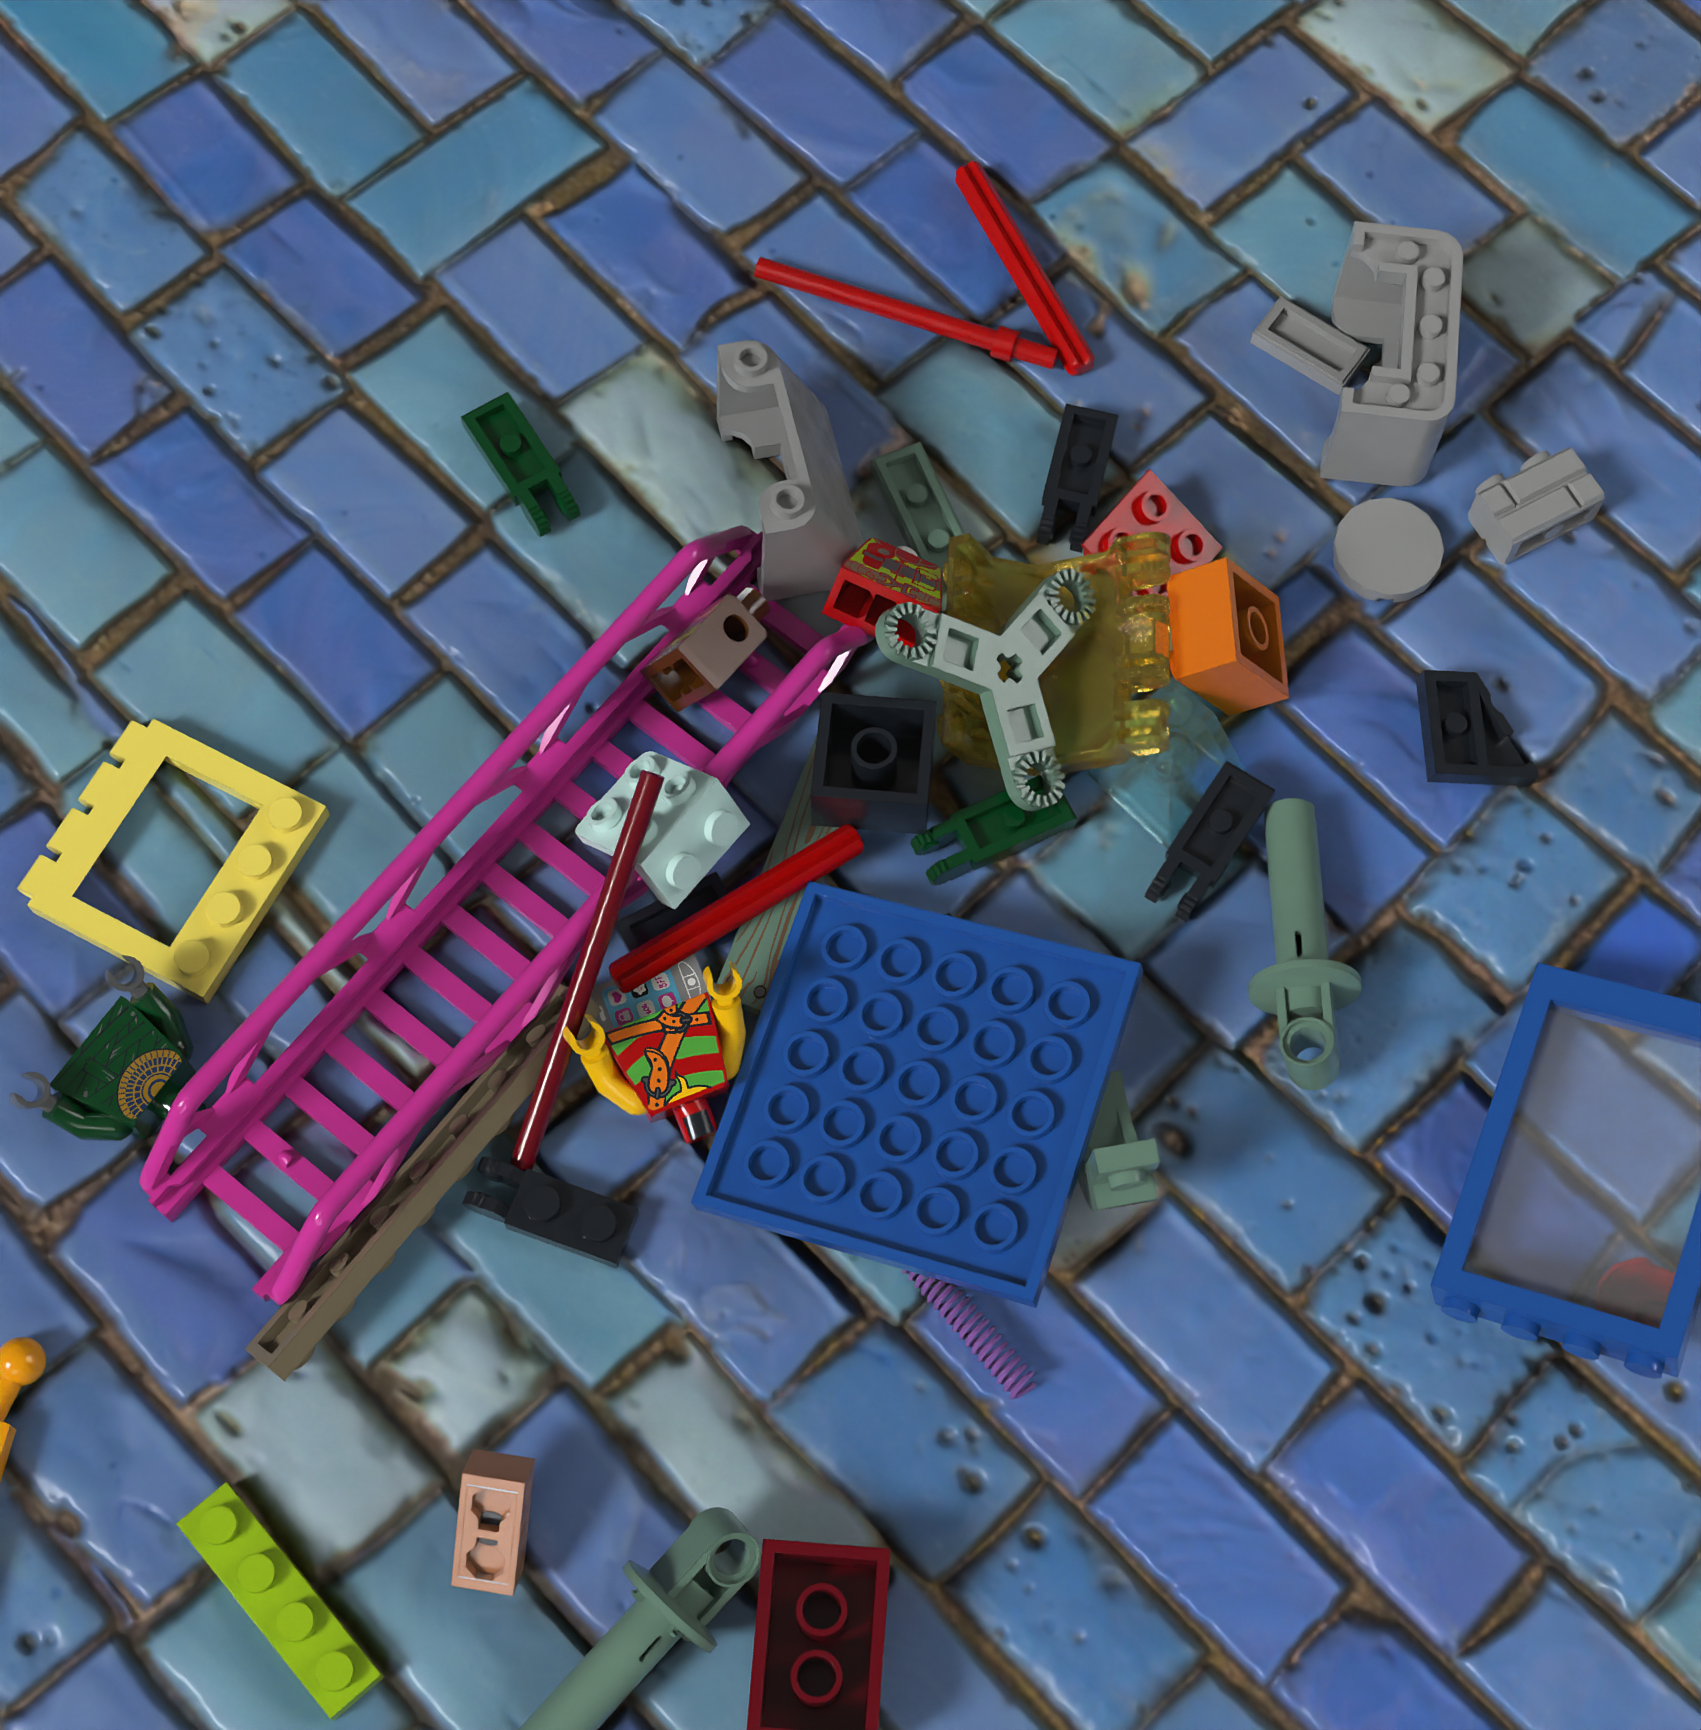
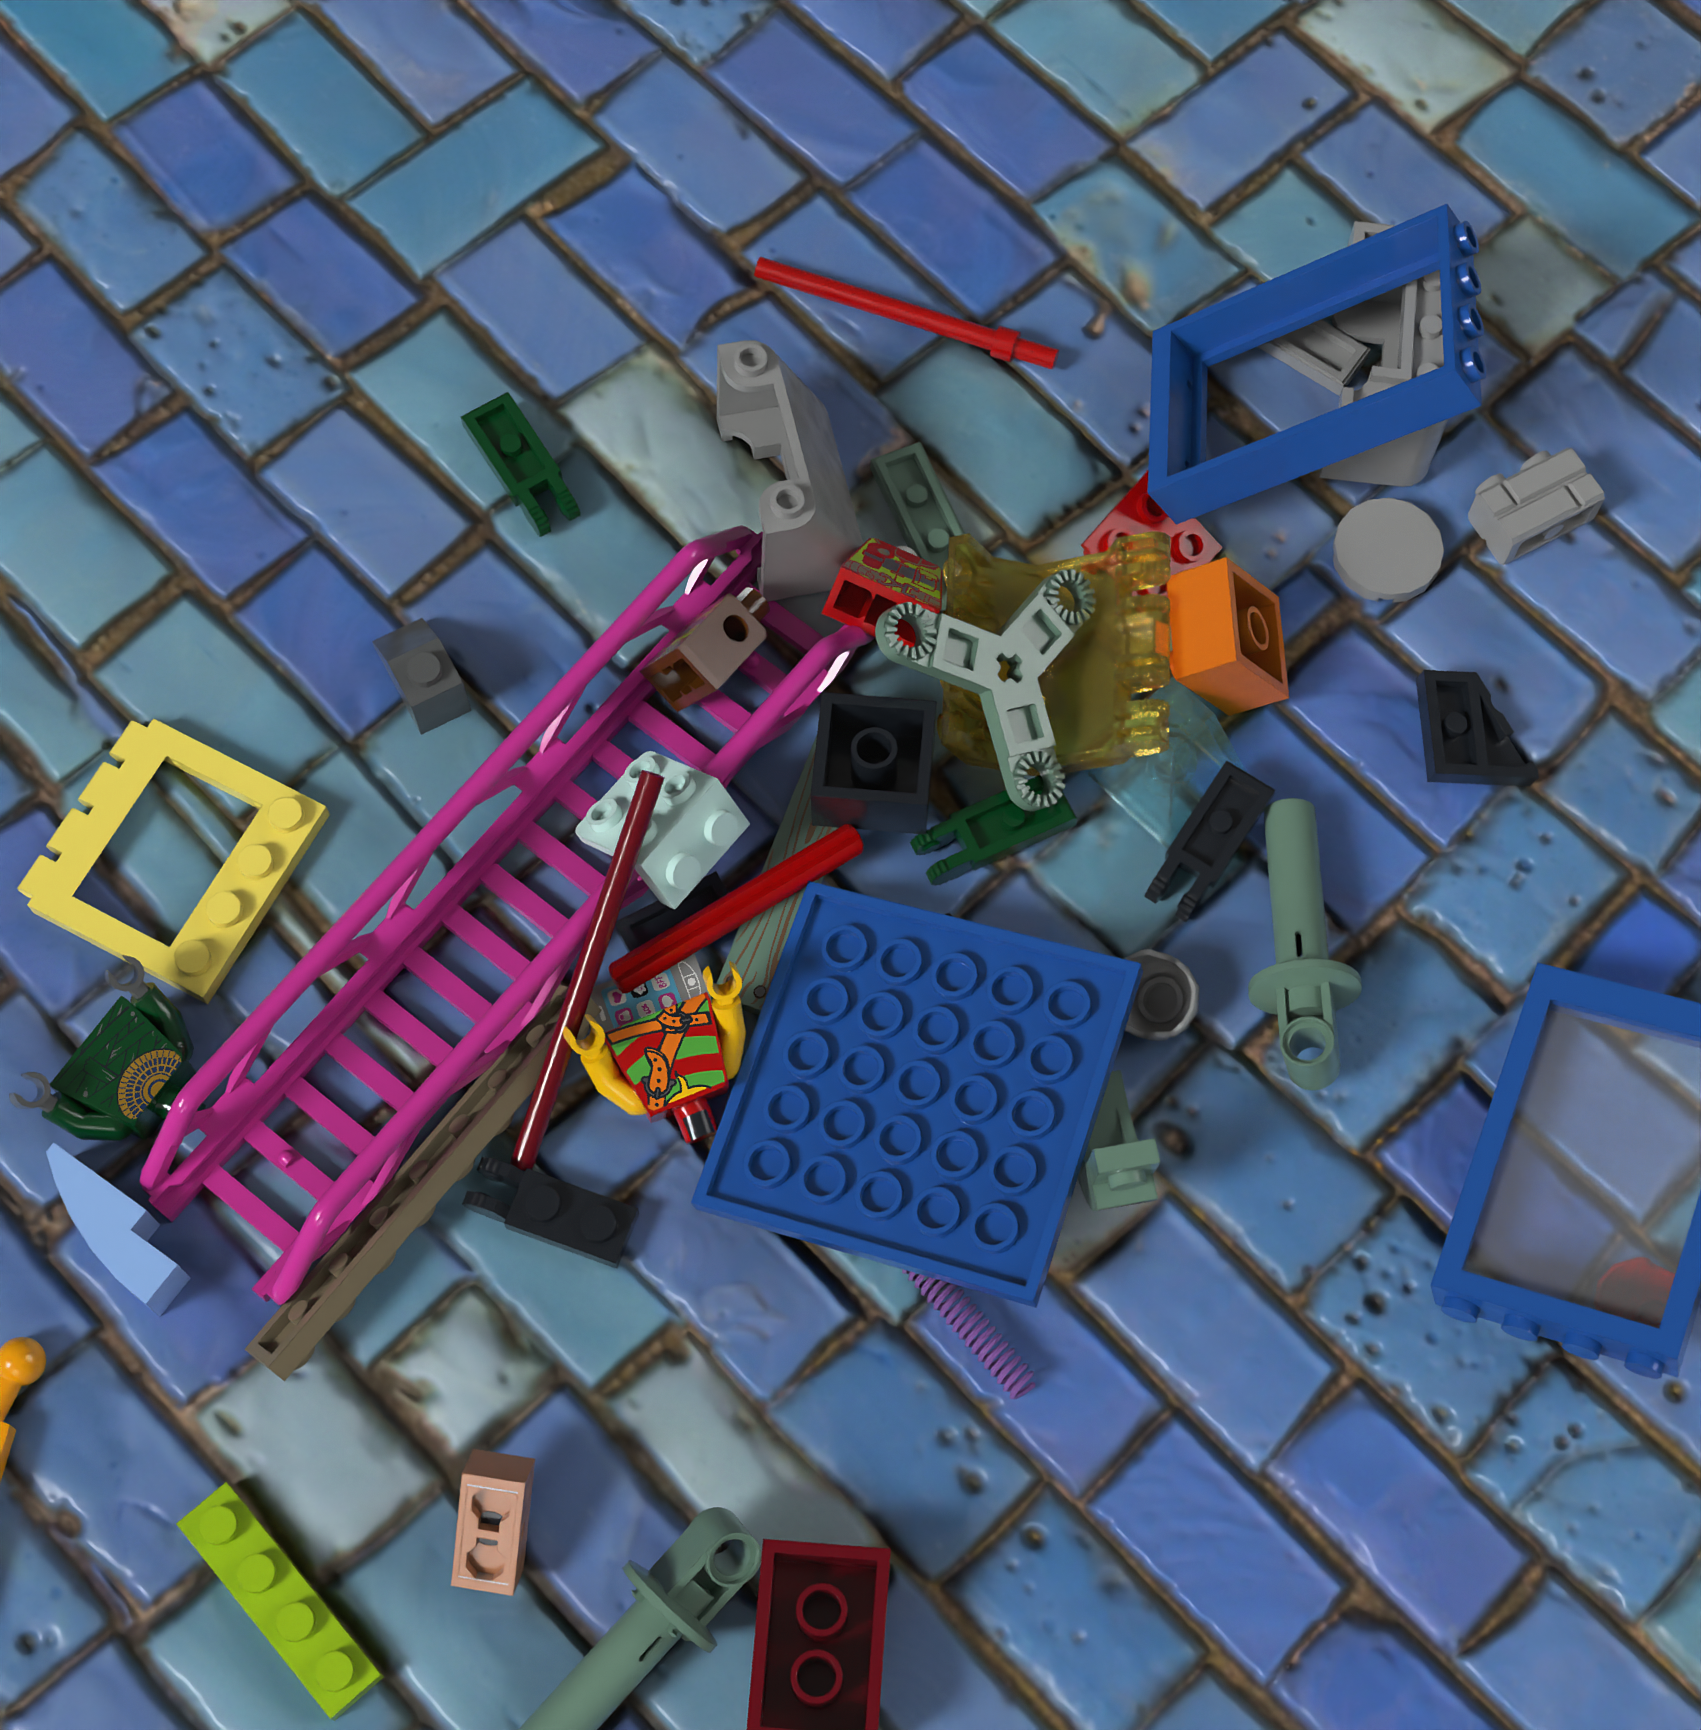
(117, 1232): none -> light blue slope
(423, 675): none -> dark grey slope
(1024, 268): red axle -> none
(1077, 471): black hinge -> none
(1165, 997): none -> light grey hair
(1183, 351): none -> blue window

